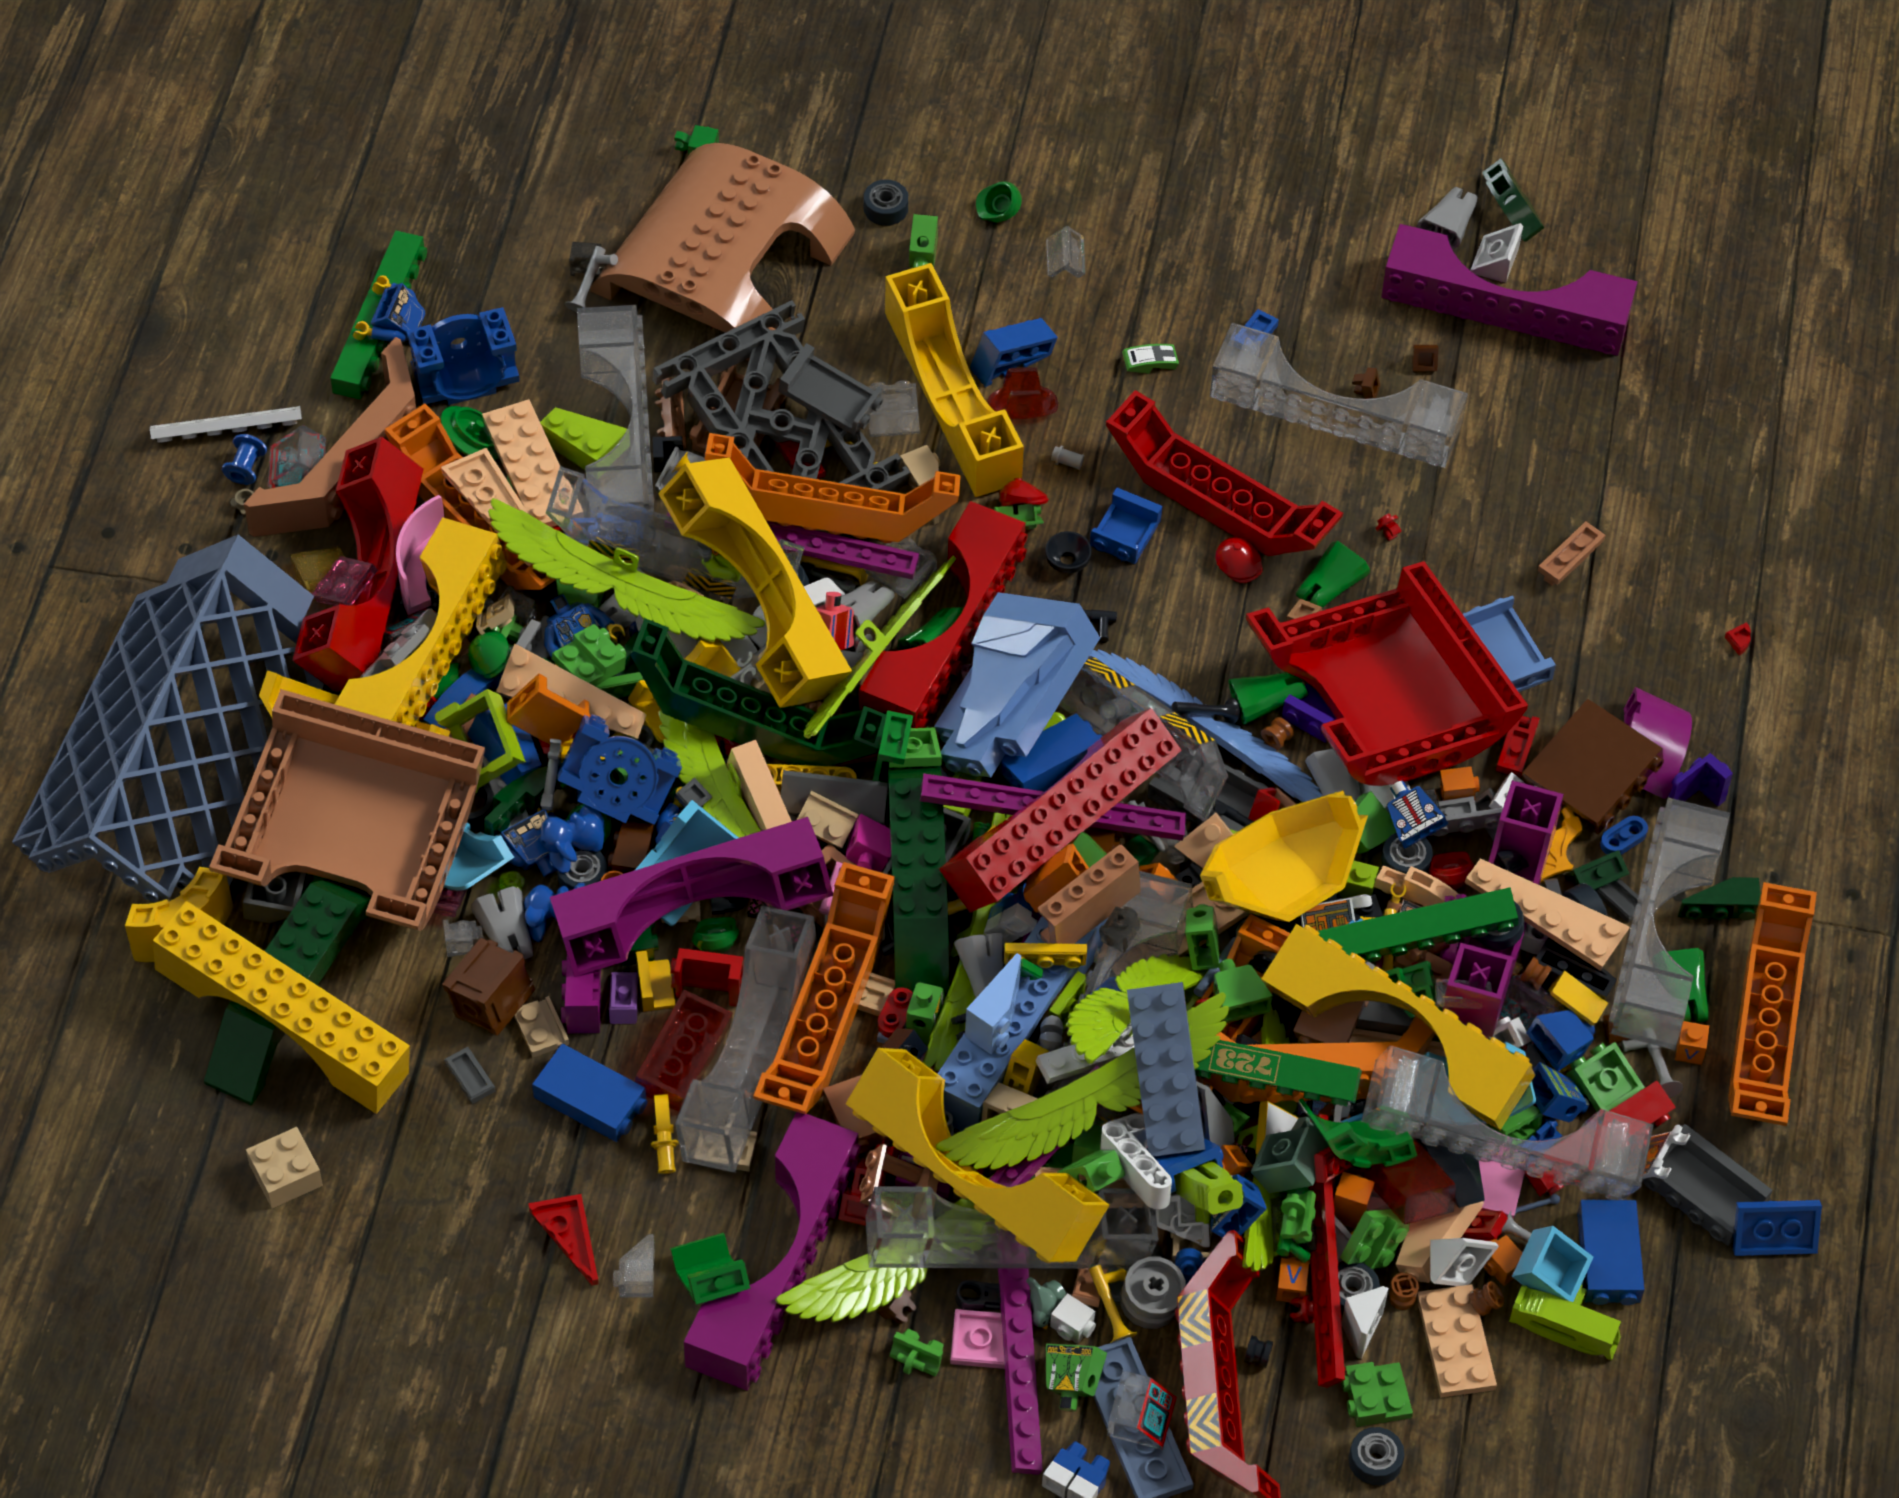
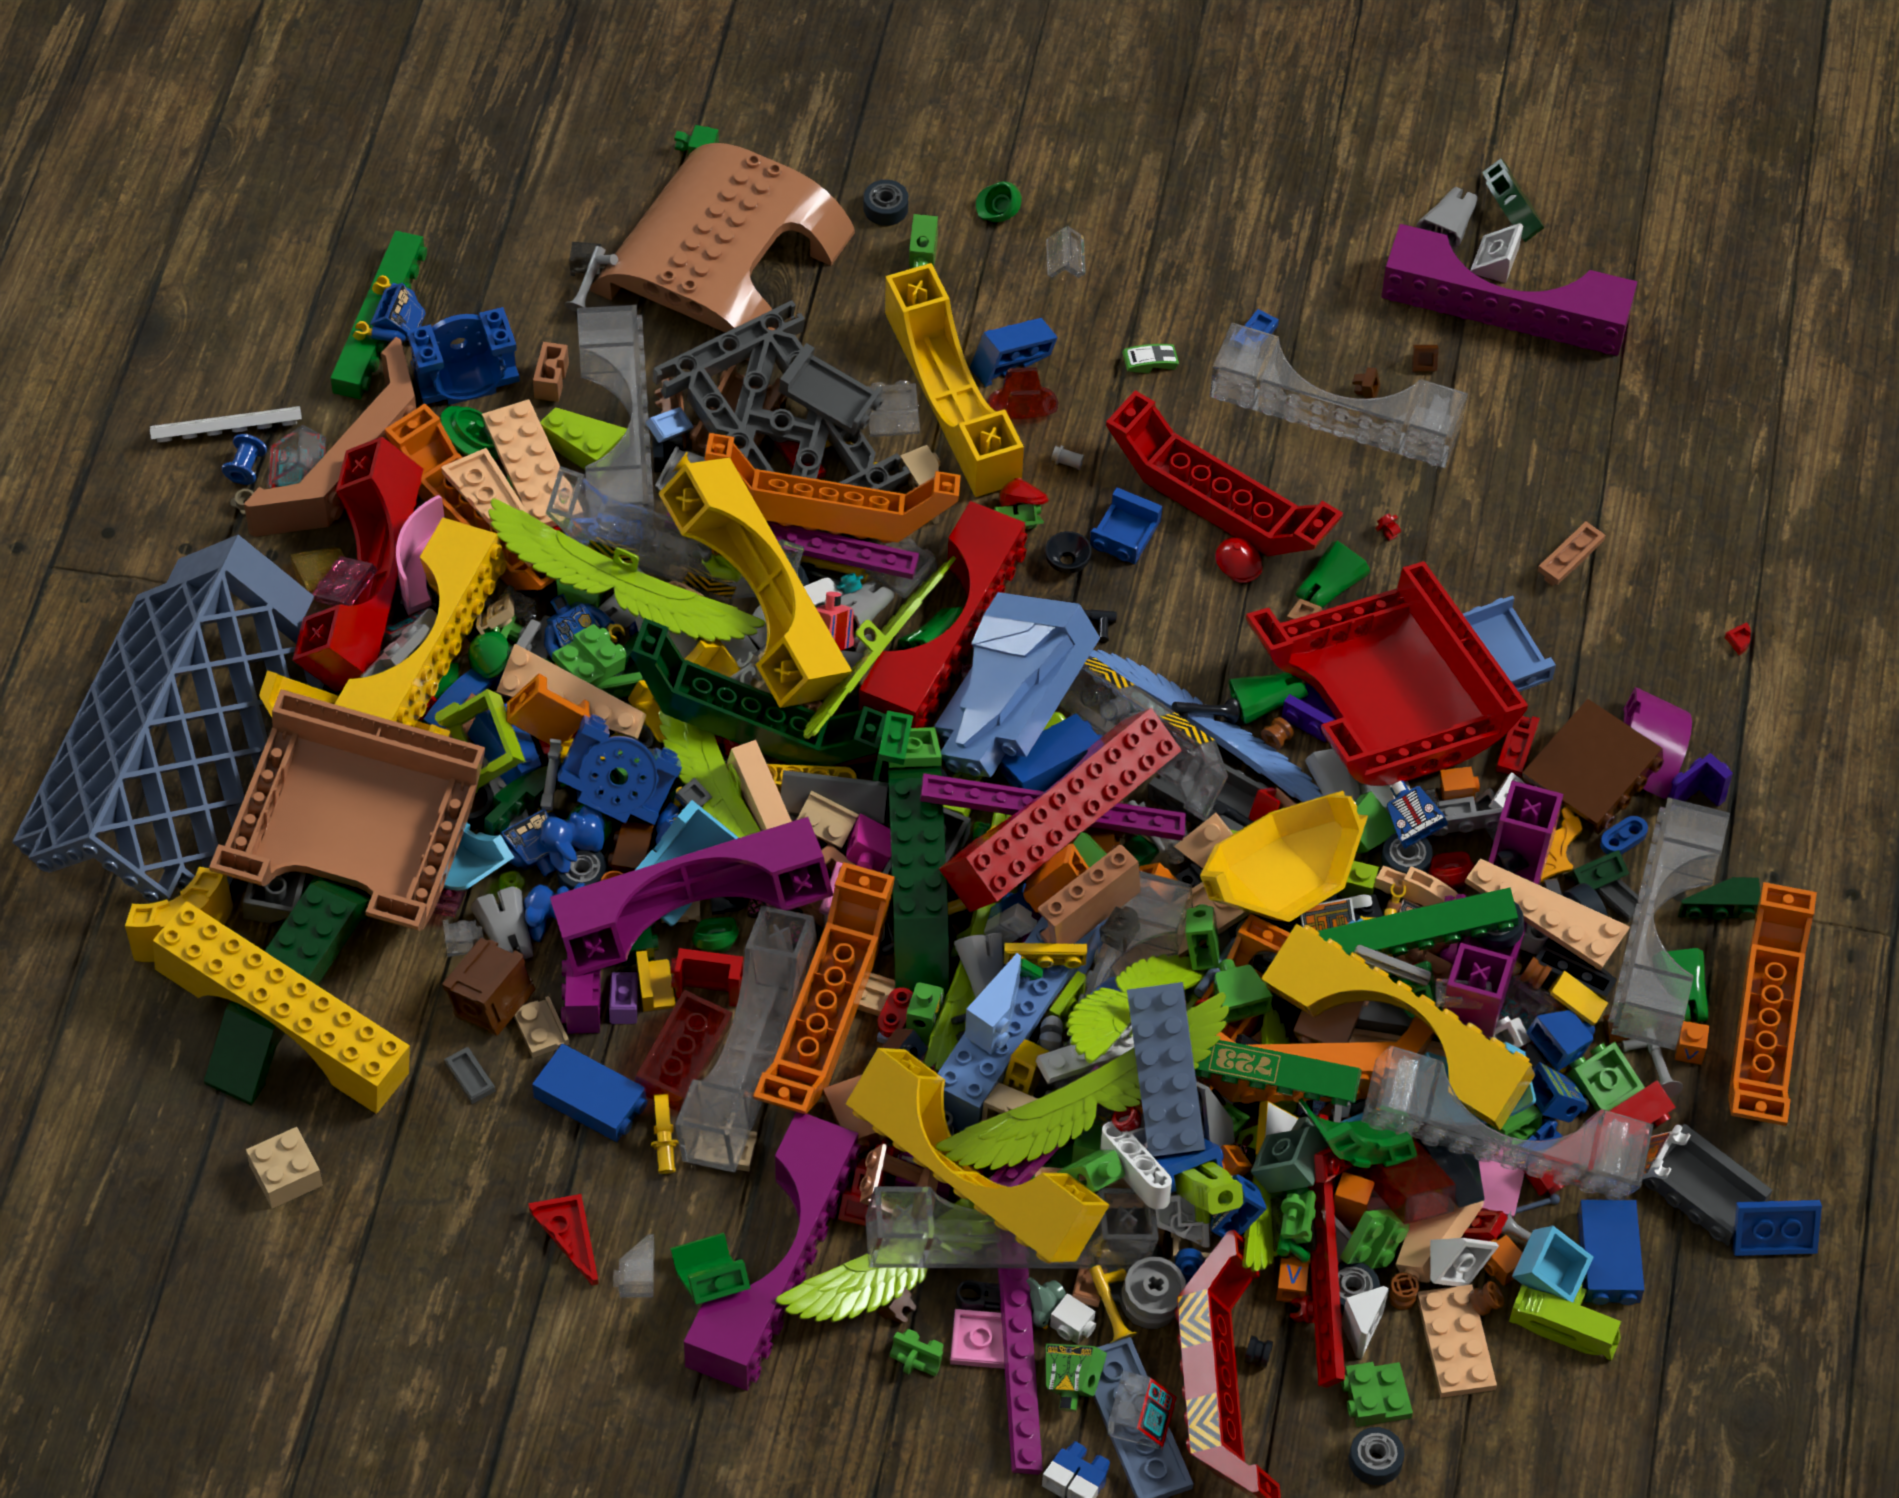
(550, 371): none -> nougat brick
(669, 424): none -> light blue tile
(850, 583): none -> teal plate
(1131, 1123): none -> red piece
(1393, 966): none -> light grey axle

